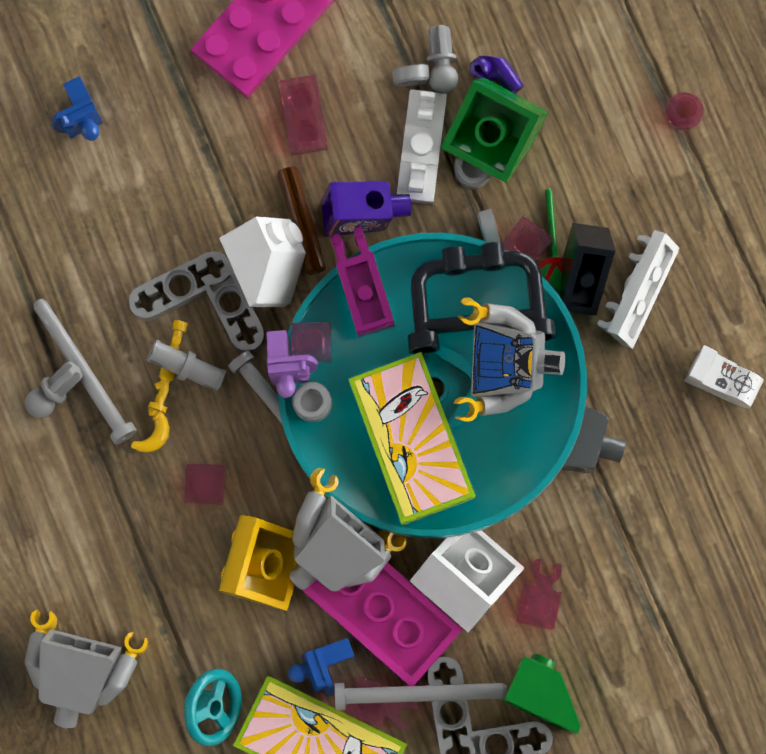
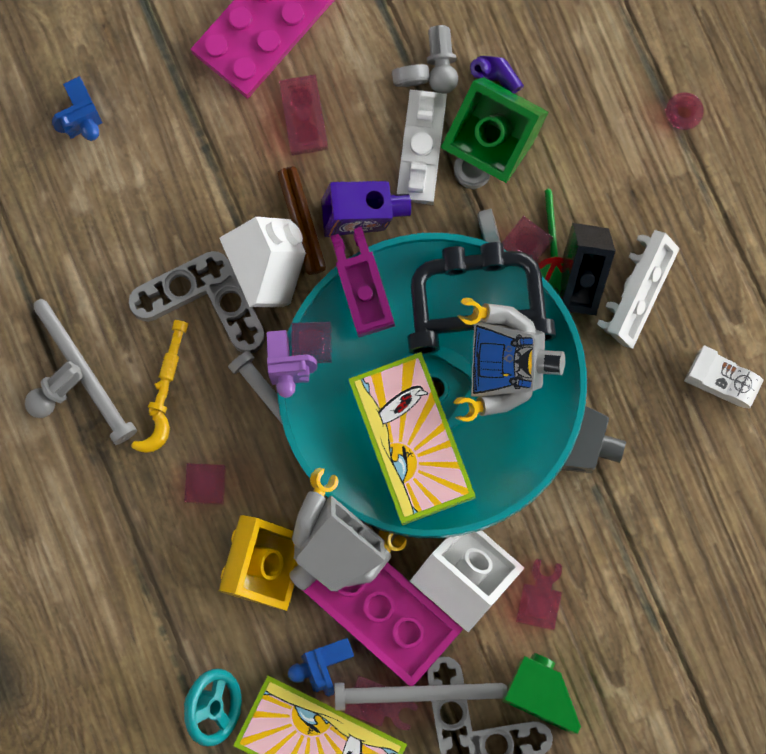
(75, 670): light grey torso -> none
(186, 365): light grey pin -> none
(312, 402): light grey tile -> none

